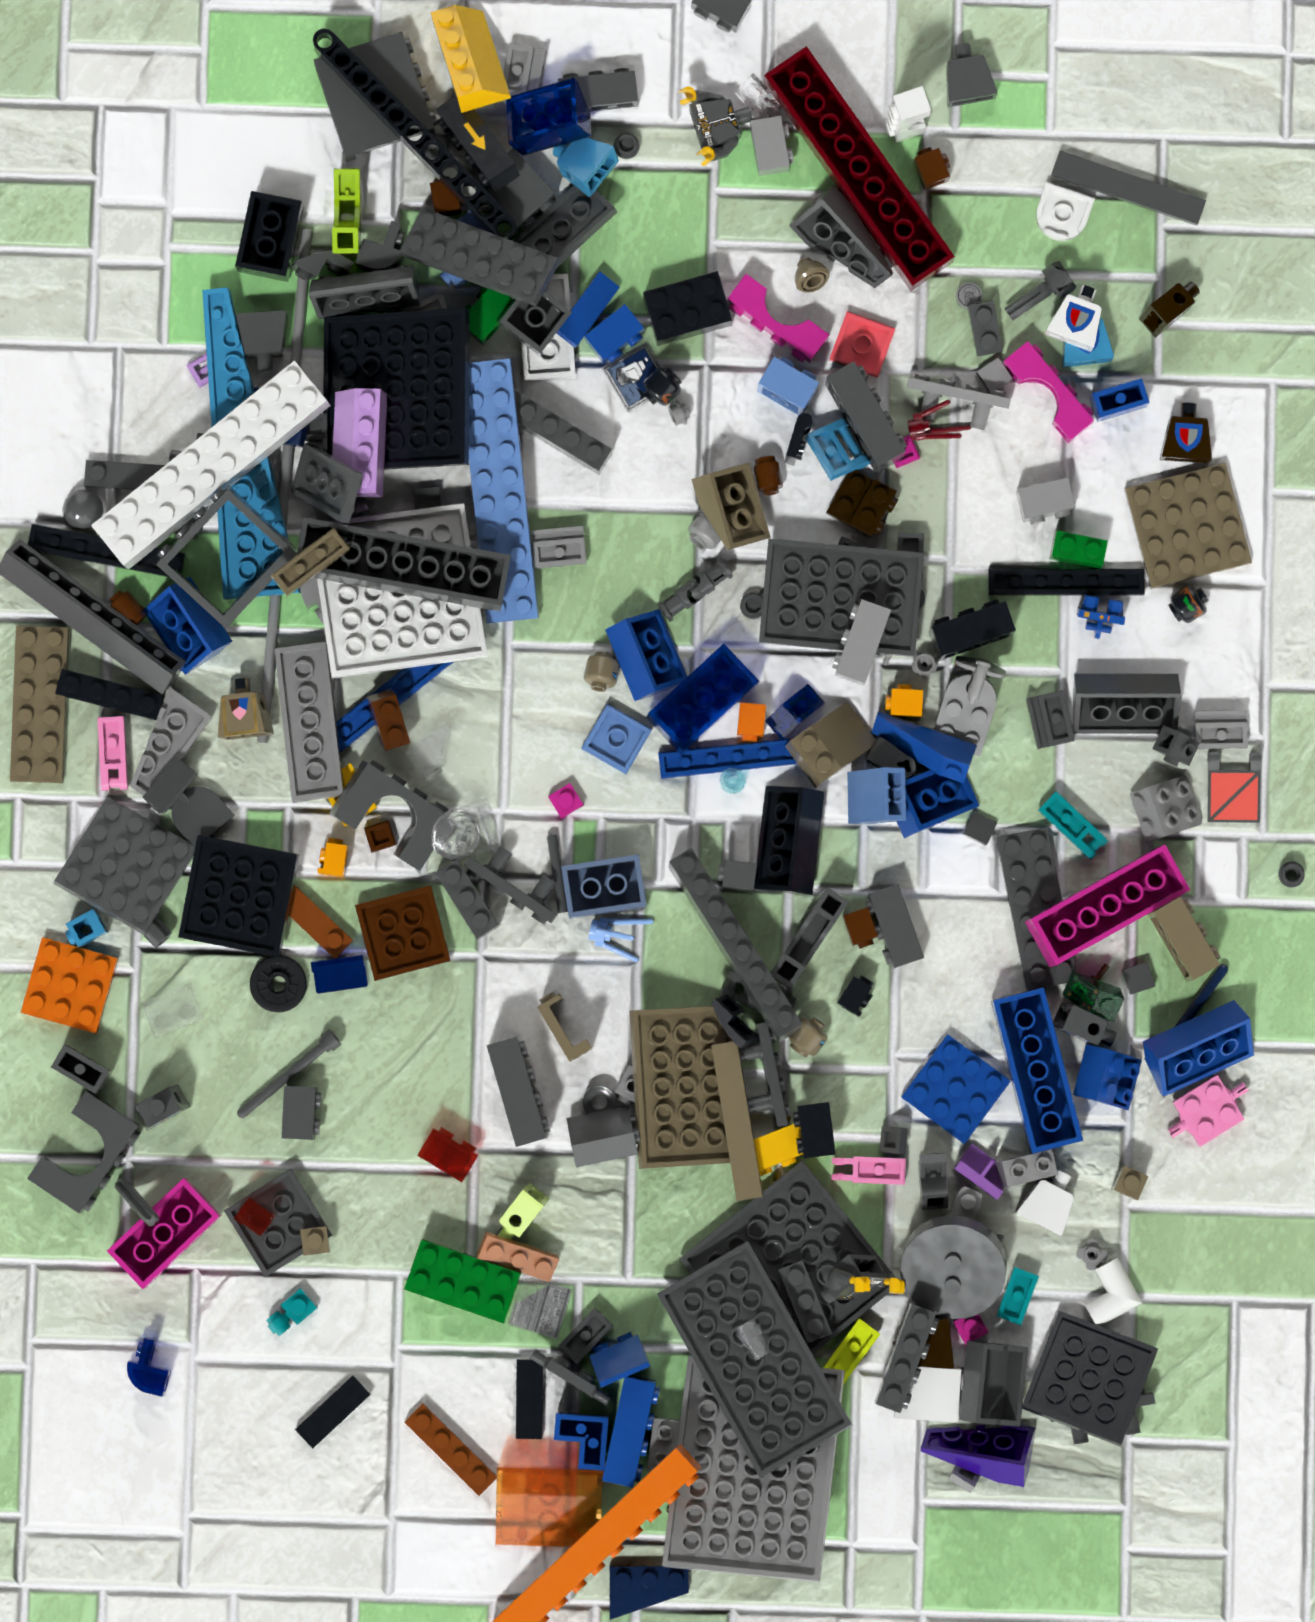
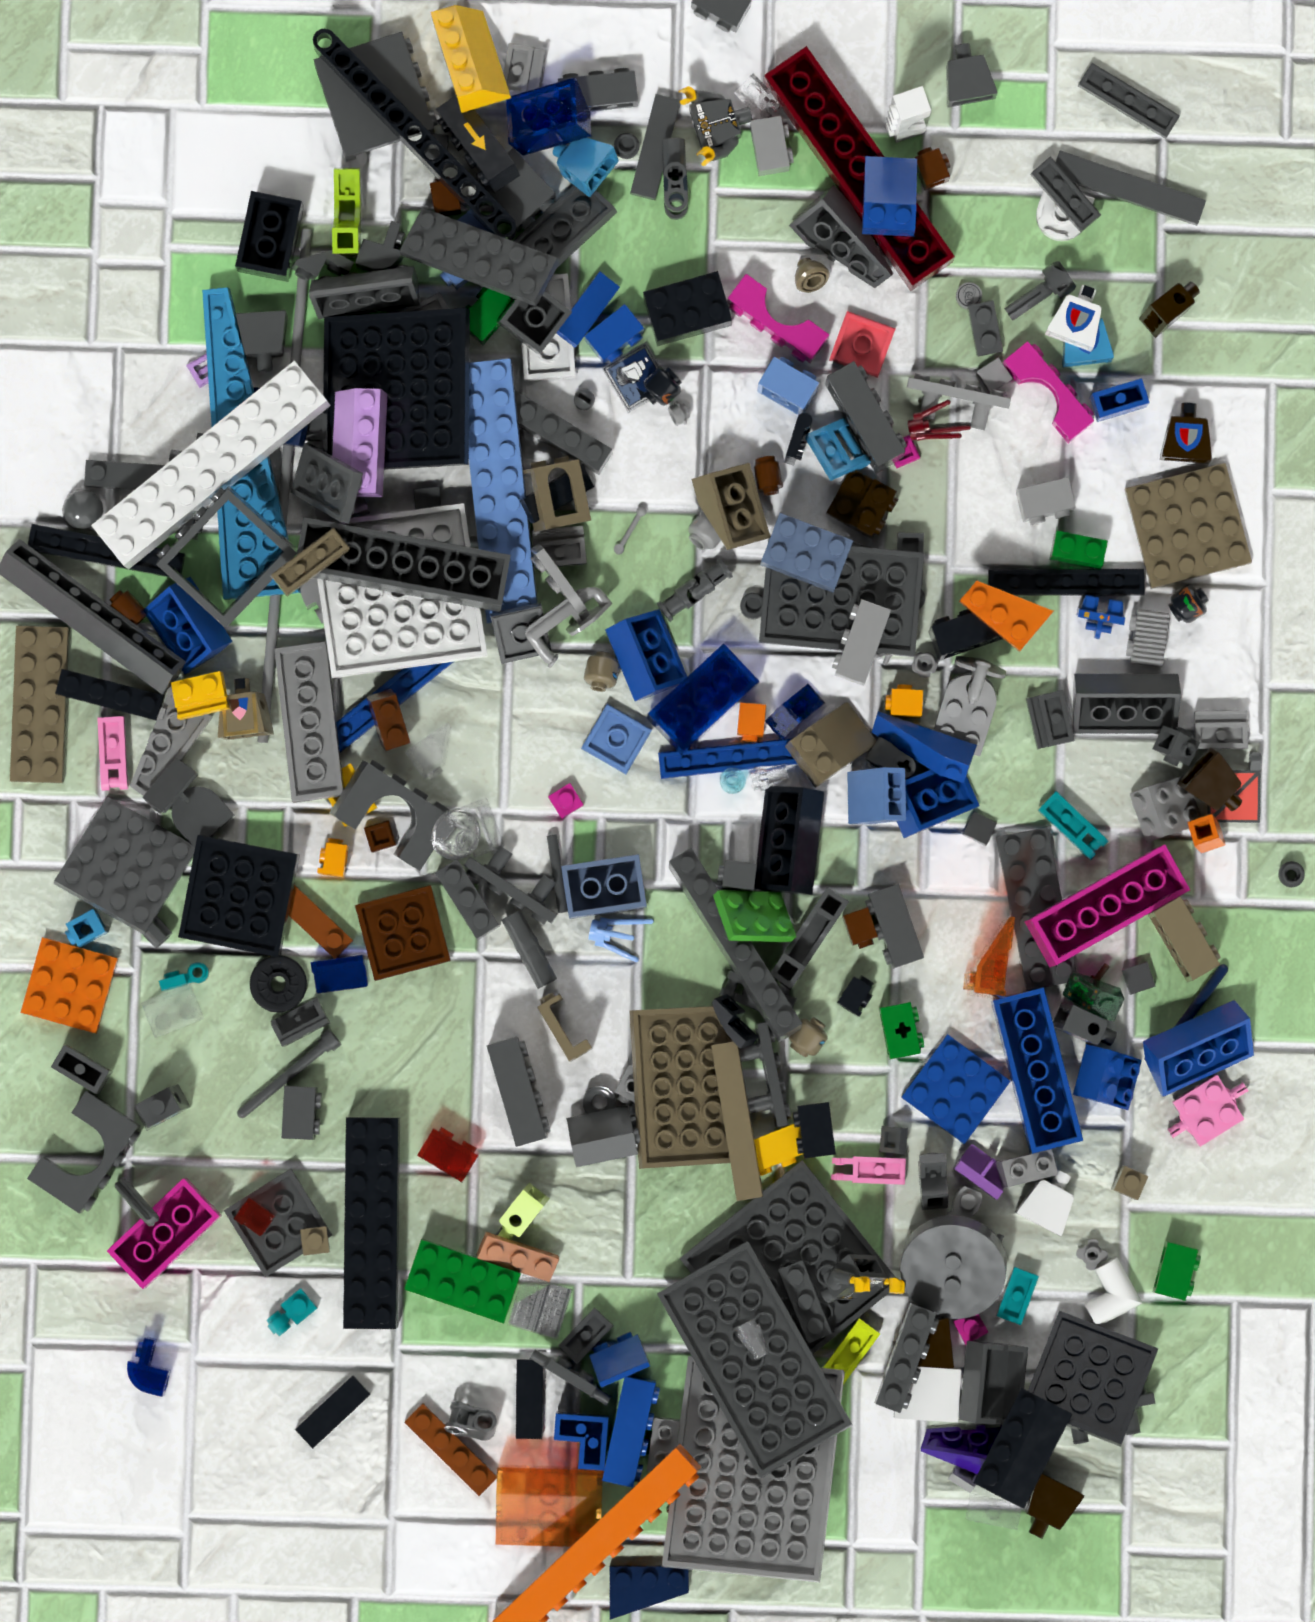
(175, 979): none -> teal plate
(200, 695): none -> yellow plate
(300, 1022): none -> dark grey hinge
(371, 1223): none -> black brick
(469, 1421): none -> dark grey piece
(510, 632): none -> dark grey tile
(529, 949): none -> dark grey axle
(539, 475): none -> dark tan panel
(560, 494): none -> black tile
(571, 605): none -> light grey plate
(580, 403): none -> dark grey hinge
(619, 548): none -> light grey hinge
(650, 160): none -> dark grey tile
(675, 165): none -> dark grey connector
(754, 916): none -> bright green plate
(767, 776): none -> clear cone
(806, 552): none -> sand blue brick
(889, 196): none -> blue slope
(895, 1044): none -> green brick
(989, 970): none -> clear orange piece
(993, 1511): none -> clear plate
(1005, 613): none -> orange wing
(1022, 1448): none -> black slope
(1051, 1505): none -> dark brown torso
(1065, 194): none -> dark grey tile
(1128, 100): none -> dark grey tile
(1148, 637): none -> light grey brick
(1176, 1271): none -> green brick
(1206, 833): none -> orange brick
(1213, 781): none -> dark brown torso

